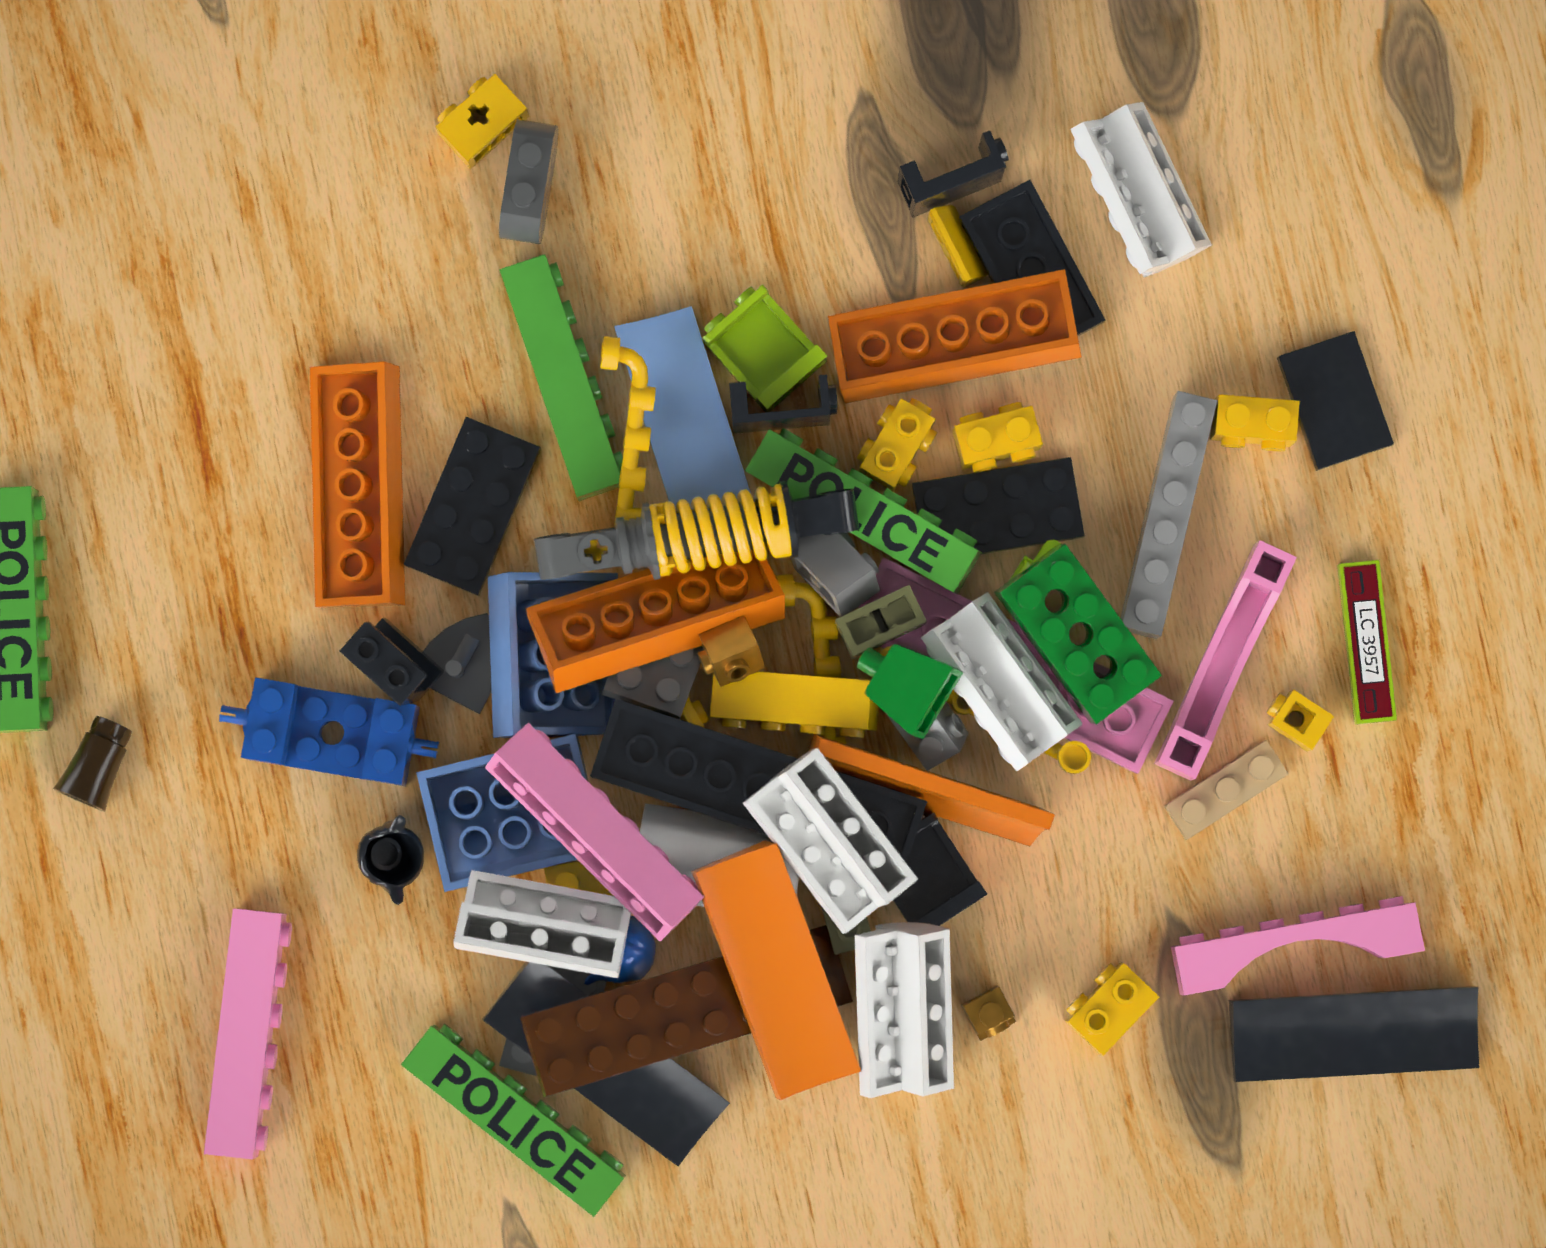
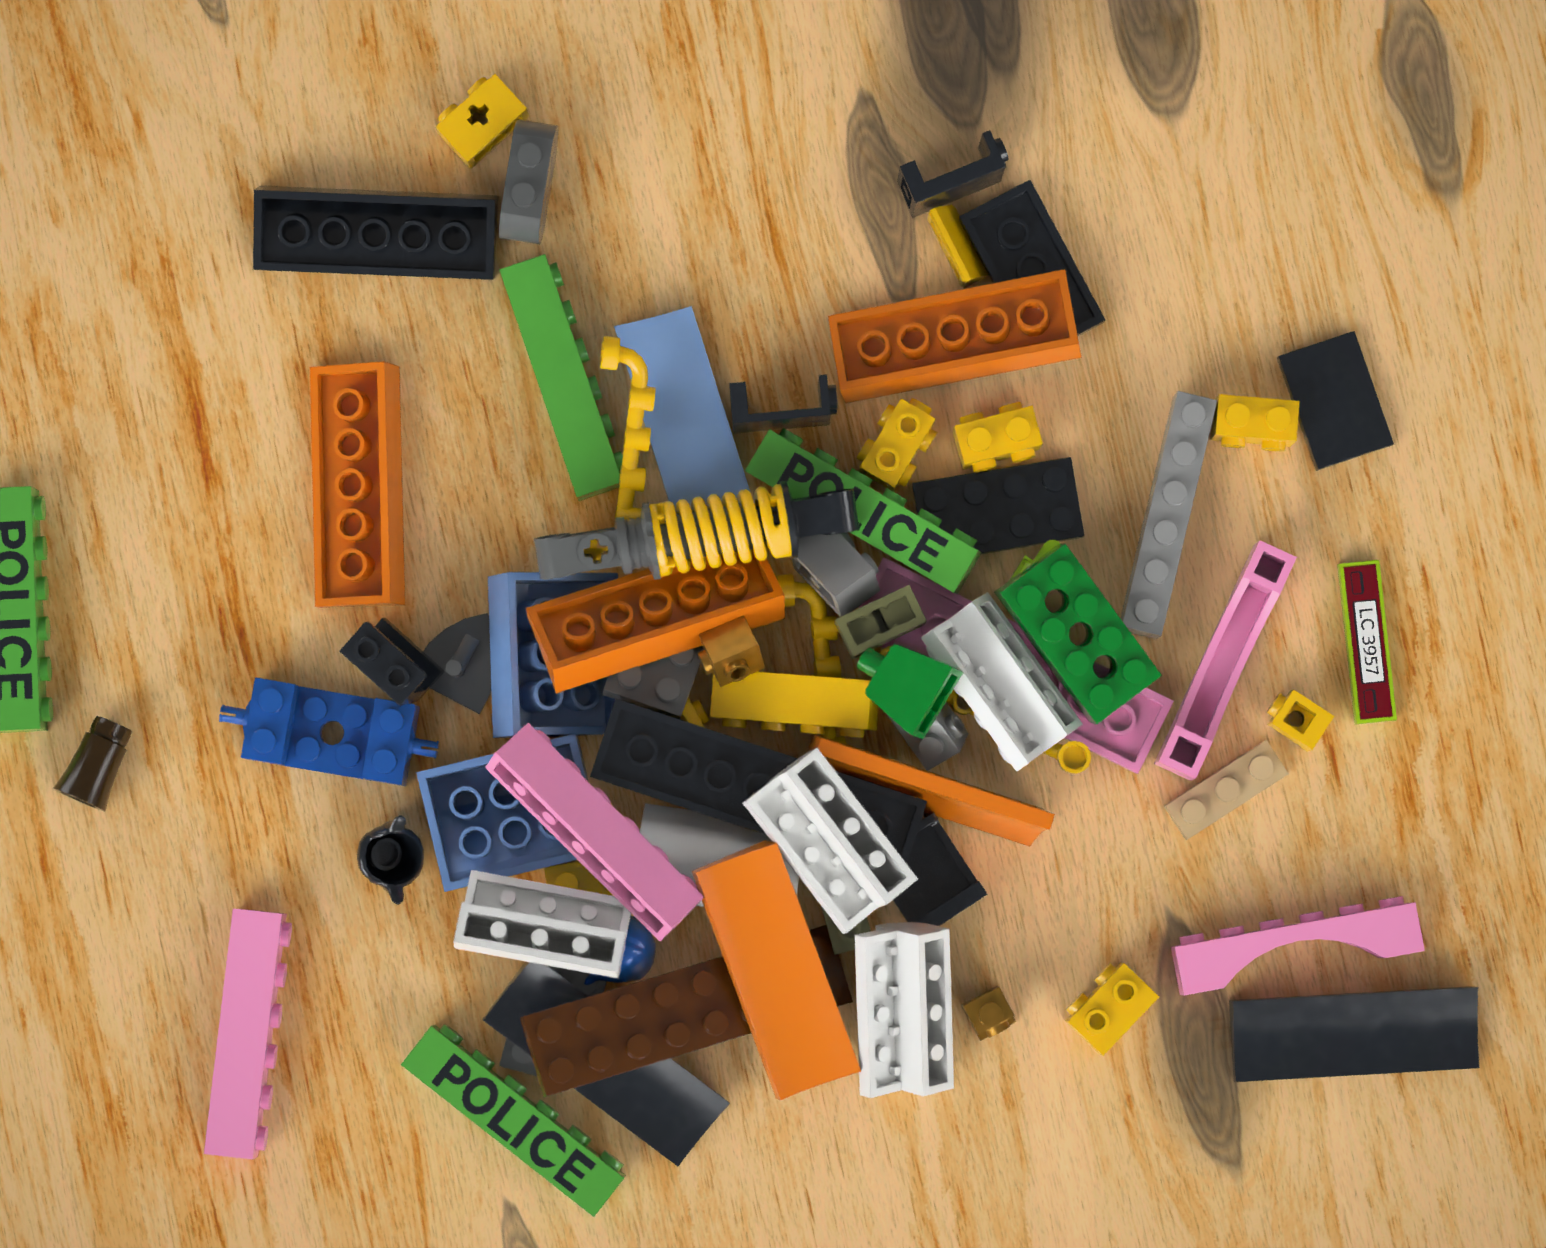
(375, 232): none -> black arch
(472, 506): black plate -> none
(763, 348): lime panel -> none
(1140, 189): white brick -> none

